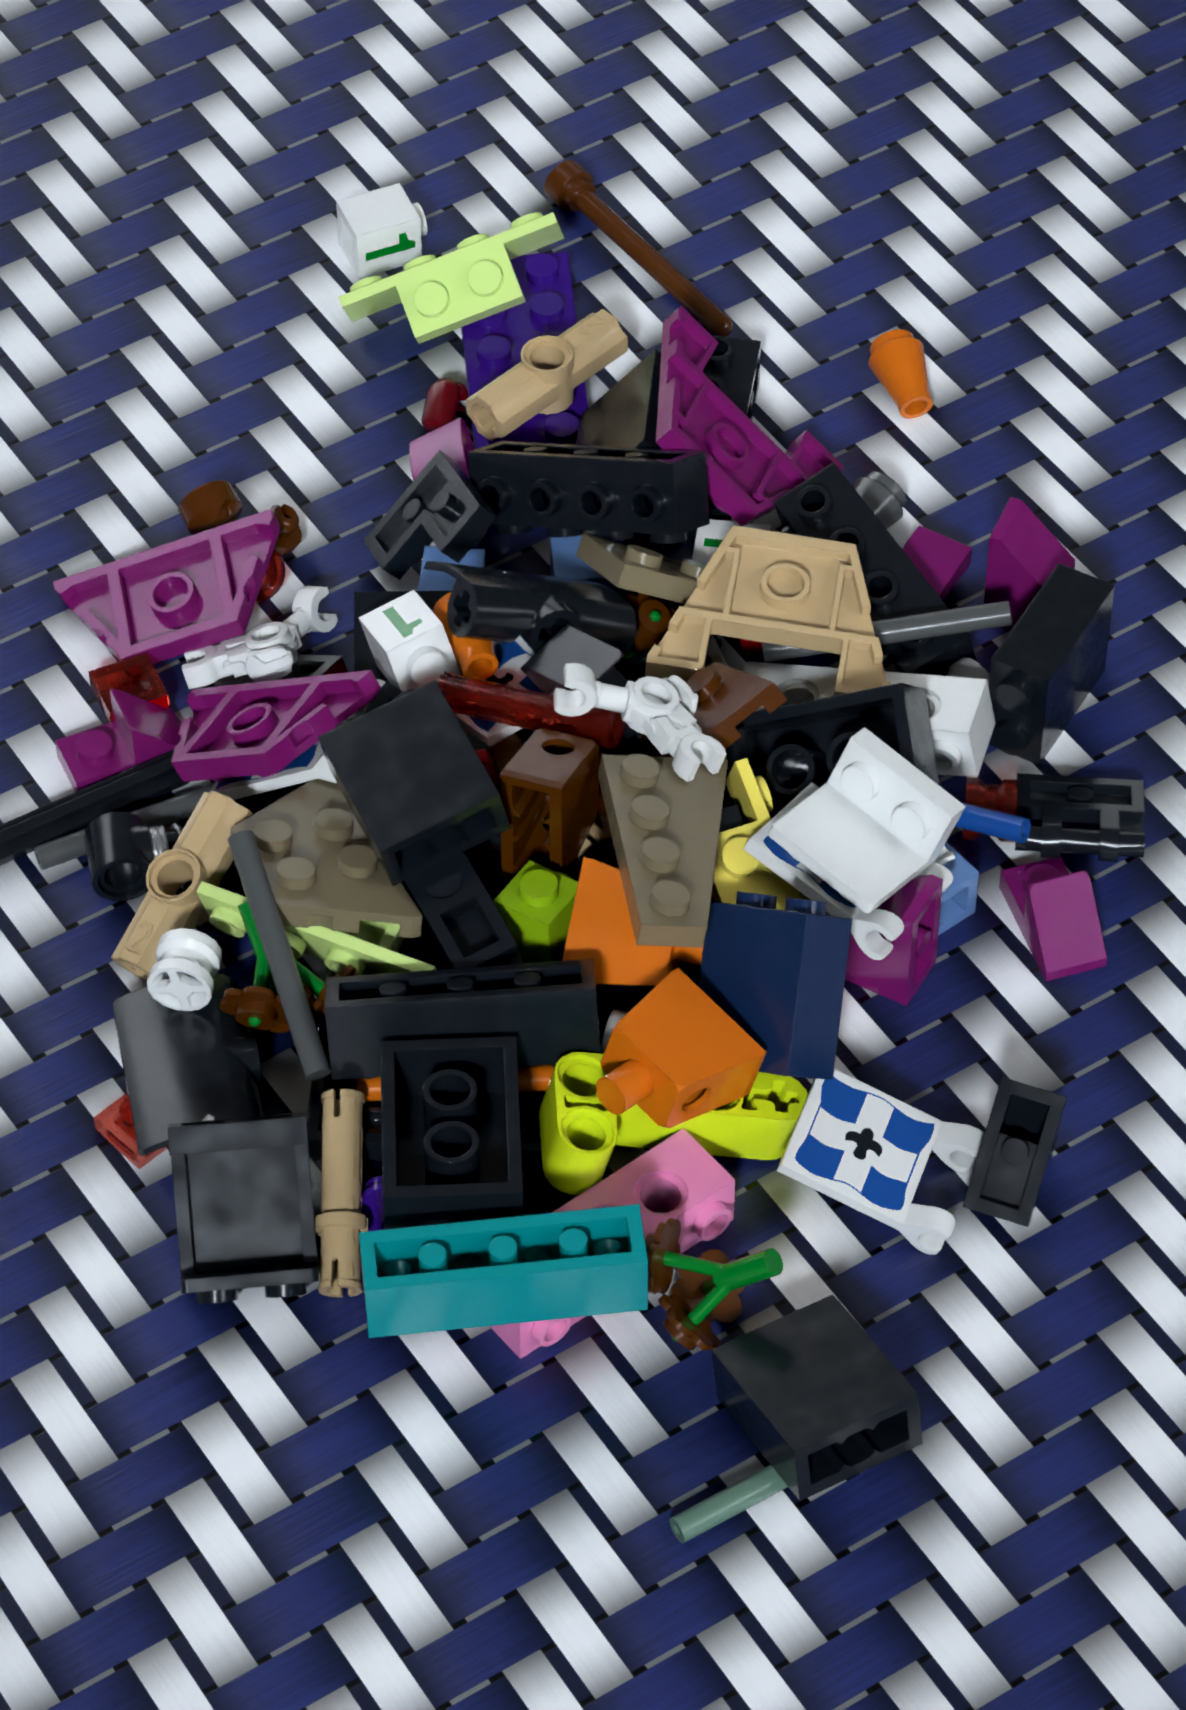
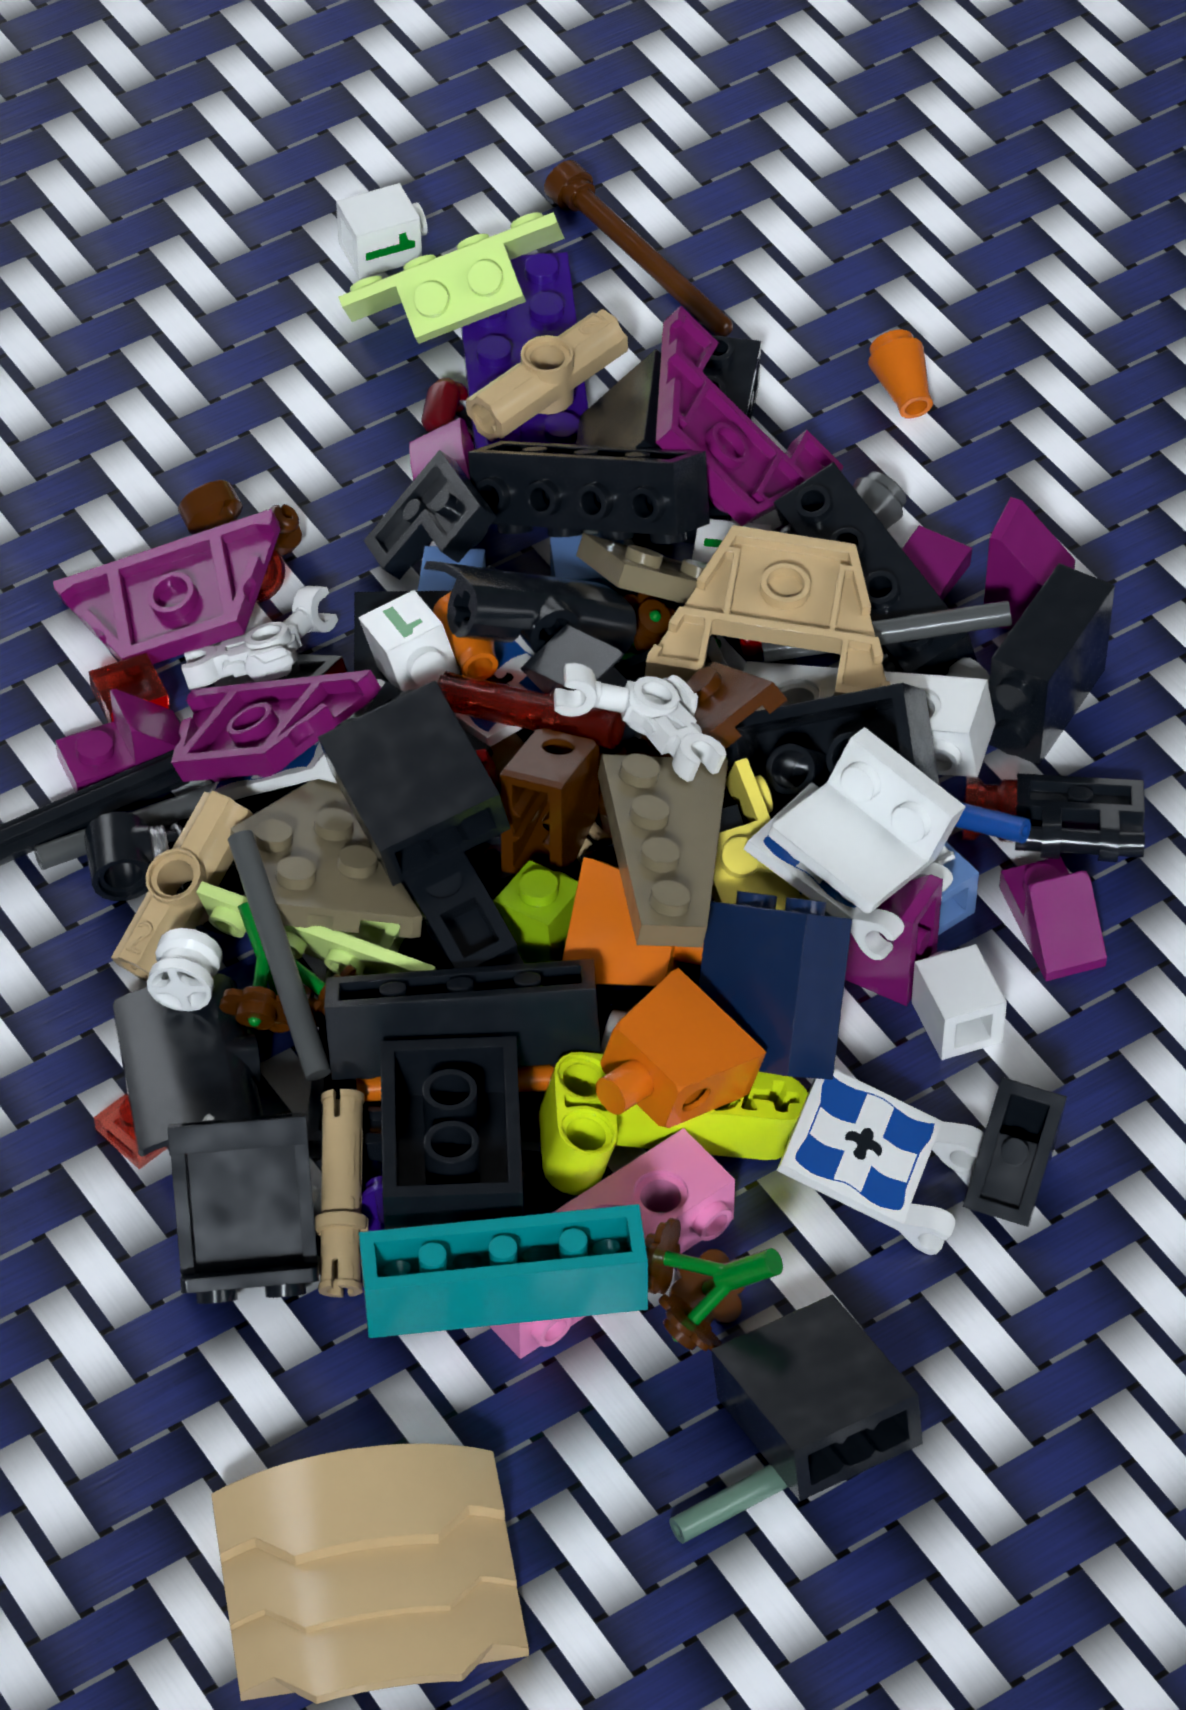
(367, 1571): none -> tan slope
(958, 1001): none -> white brick

